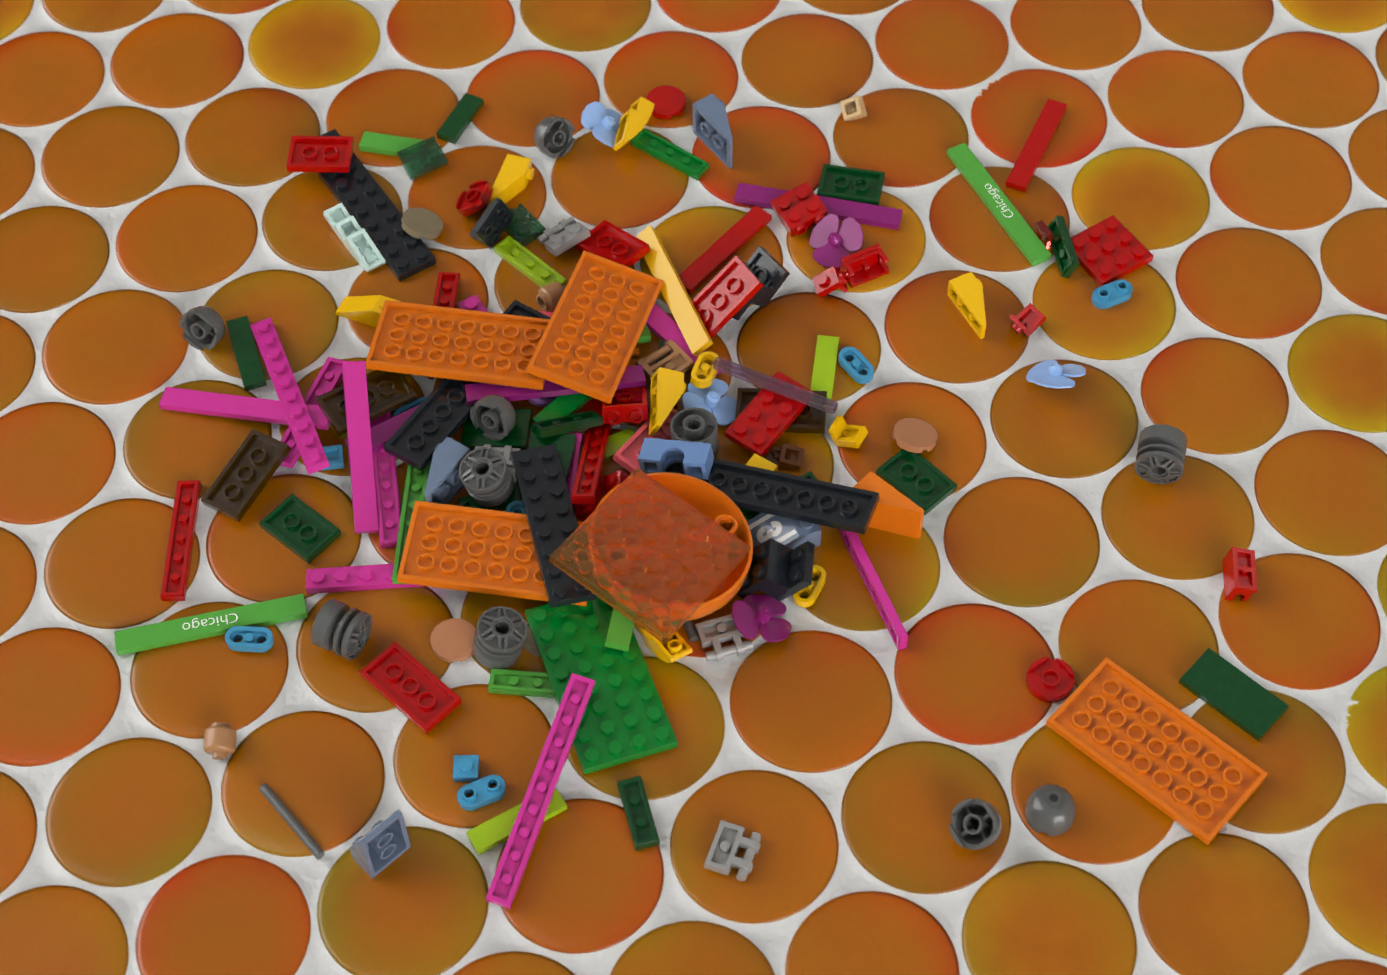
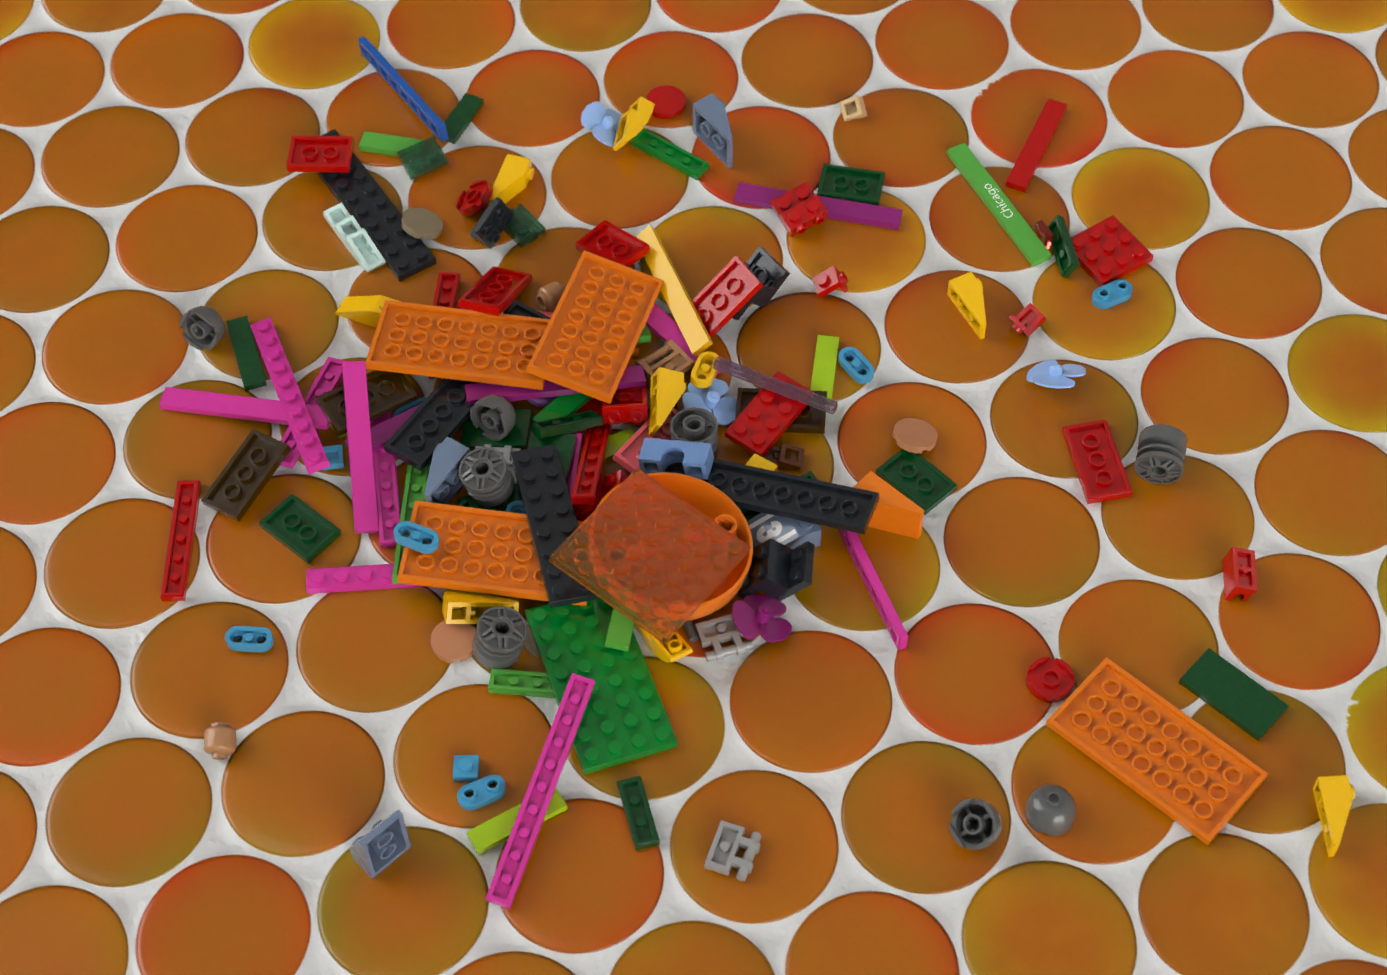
(209, 624): bright green tile -> none
(293, 823): dark grey bar -> none
(341, 629): dark grey wheel -> none
(403, 89): none -> blue tile
(410, 687): red plate -> none
(417, 537): none -> dark azure plate
(467, 606): none -> yellow slope
(495, 291): none -> red tile
(527, 262): lime tile -> none
(554, 136): dark grey cylinder -> none
(563, 236): light grey plate -> none
(724, 248): red tile -> none
(811, 591): yellow plate -> none
(831, 244): magenta piece -> none
(847, 435): yellow bracket -> none
(864, 265): red hinge -> none
(1097, 461): none -> red tile
(1333, 803): none -> yellow slope

